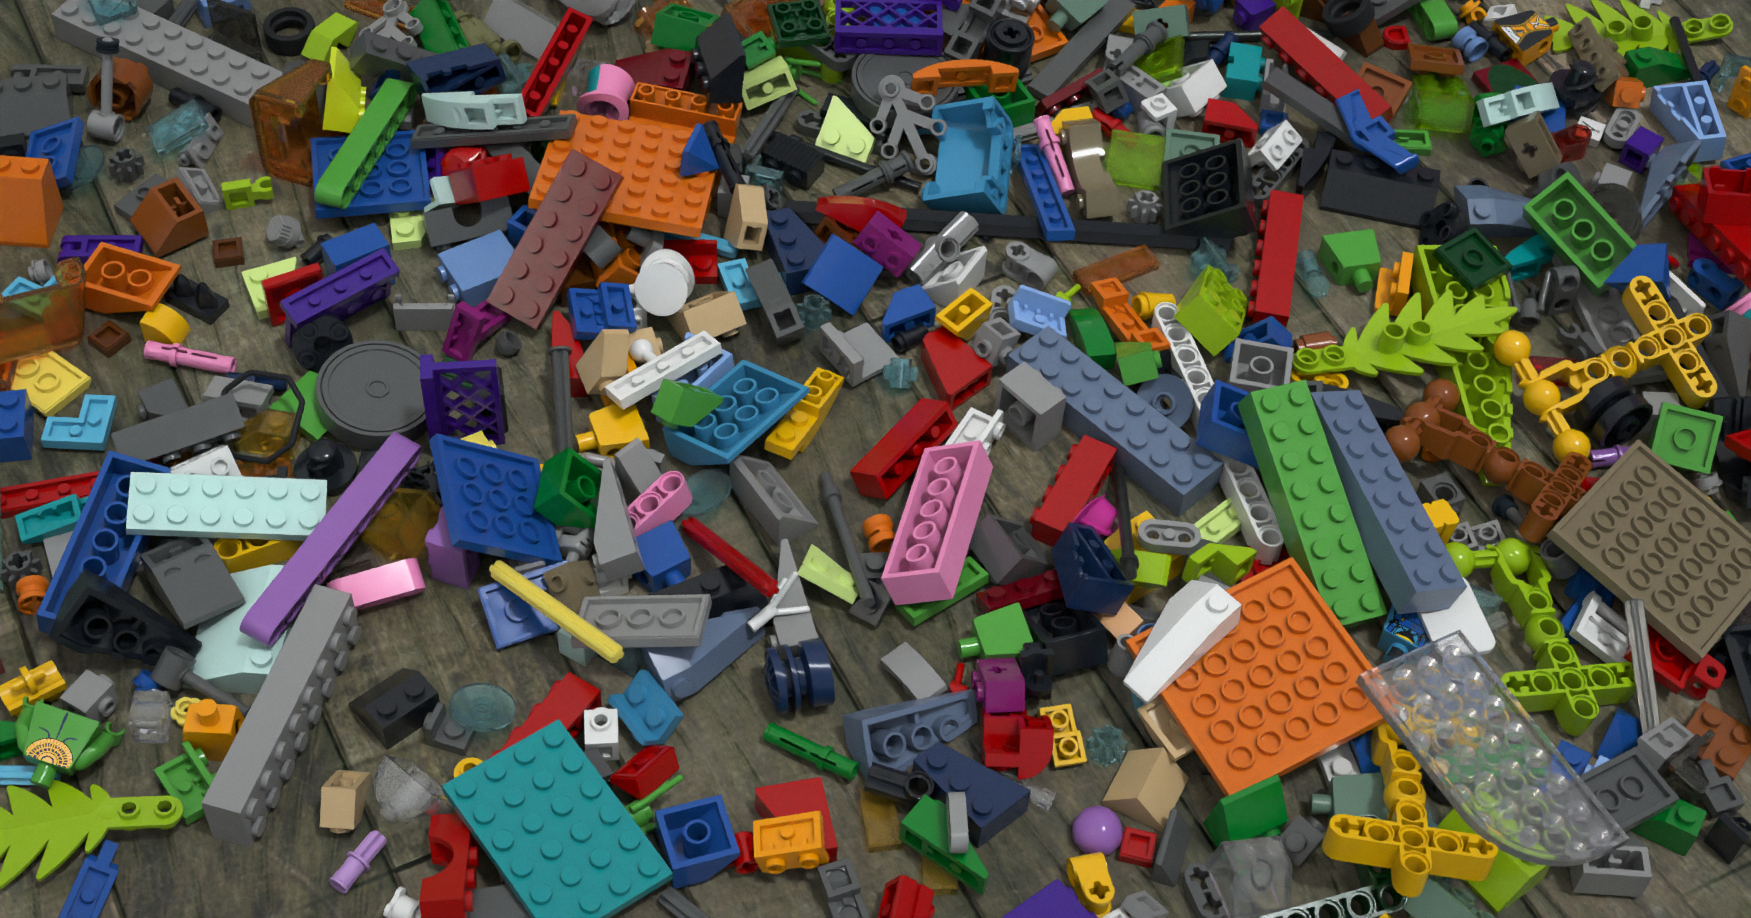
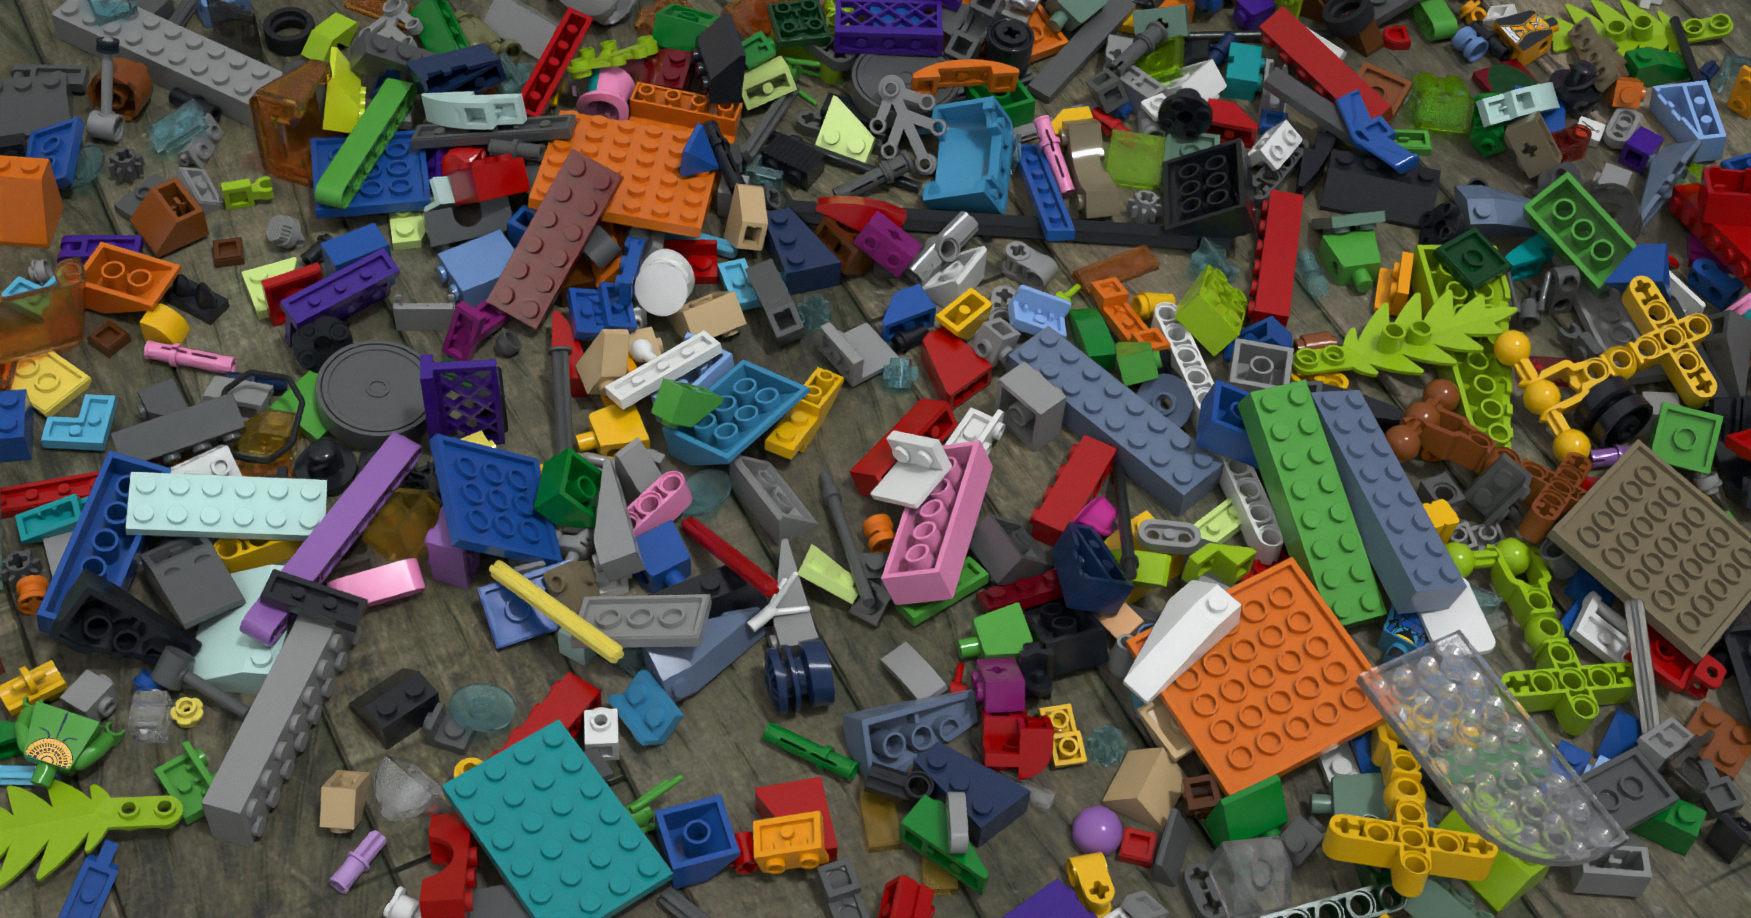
(212, 727): light orange torso -> none
(314, 600): none -> black plate
(517, 148): none -> dark grey pin
(587, 60): none -> lime plant
(630, 268): none -> blue hinge
(646, 770): red slope -> none
(842, 274): blue slope -> none
(916, 473): none -> white bracket
(1068, 95): dark red plate -> none
(1185, 114): none -> black plate
(1200, 800): none -> reddish brown brick
(1349, 222): none -> sand green plate
(1441, 60): dark orange plate -> none
(1499, 488): none -> dark grey bracket

